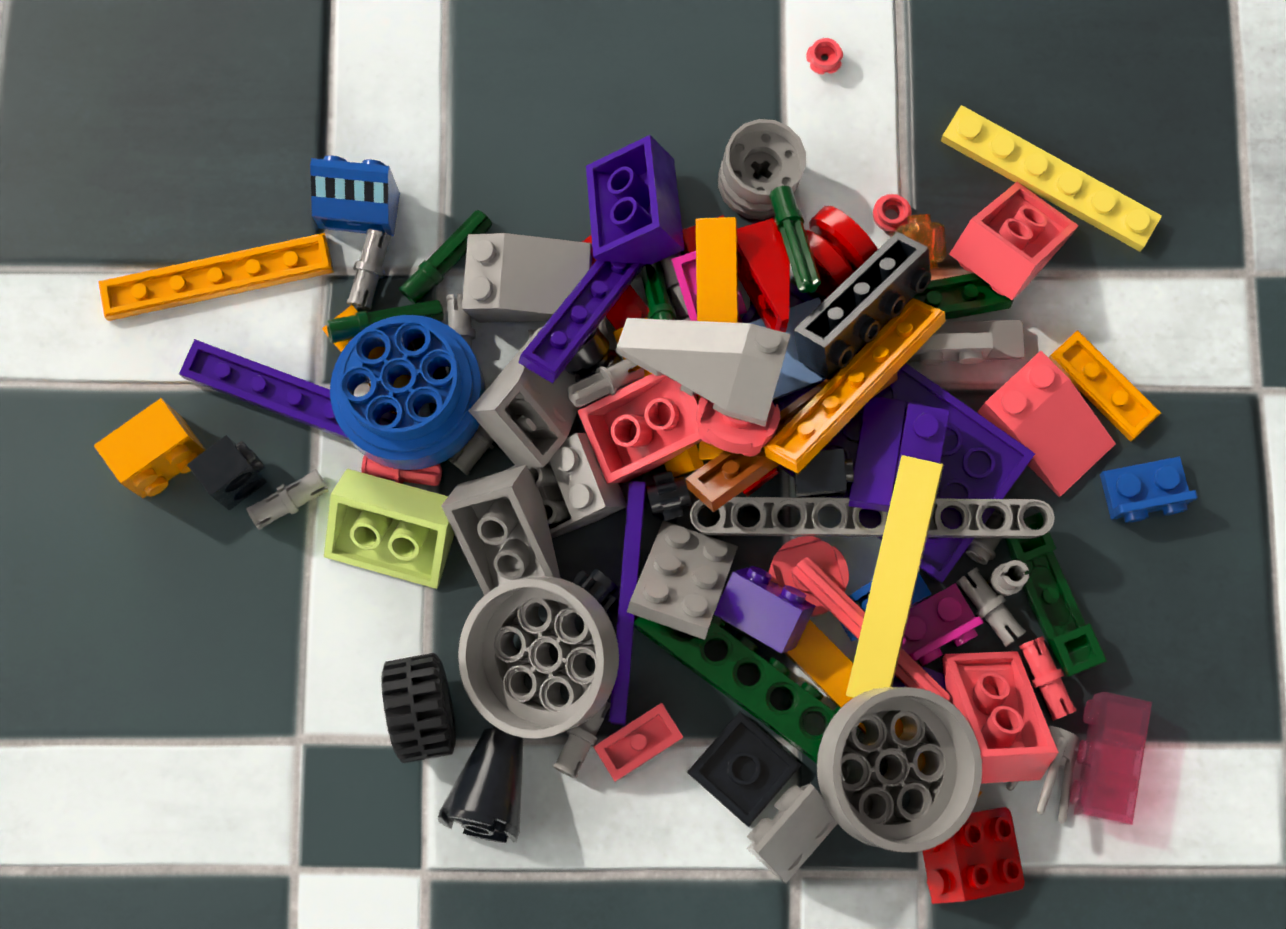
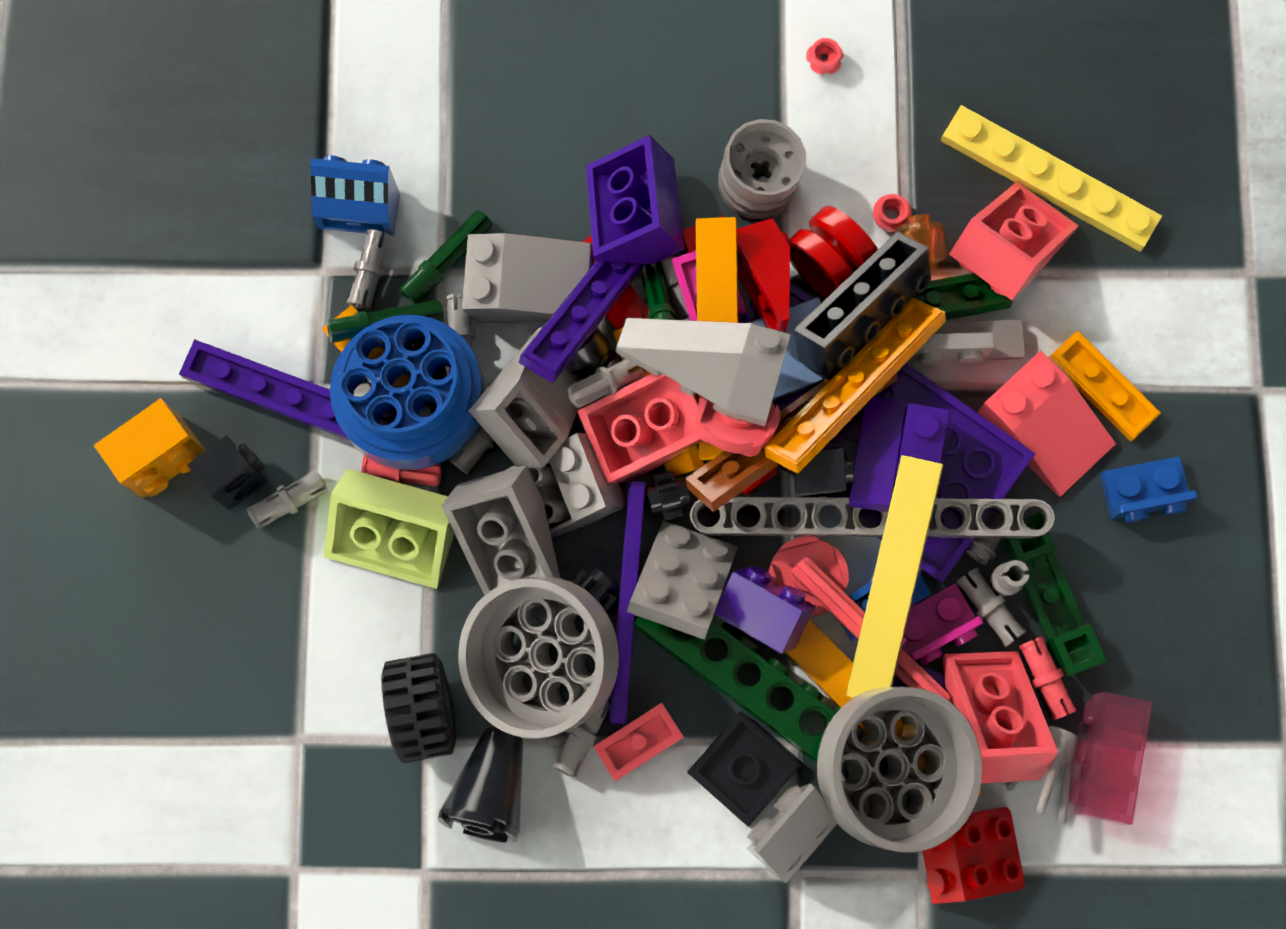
(215, 277): light orange tile -> none
(790, 224): dark green axle -> none

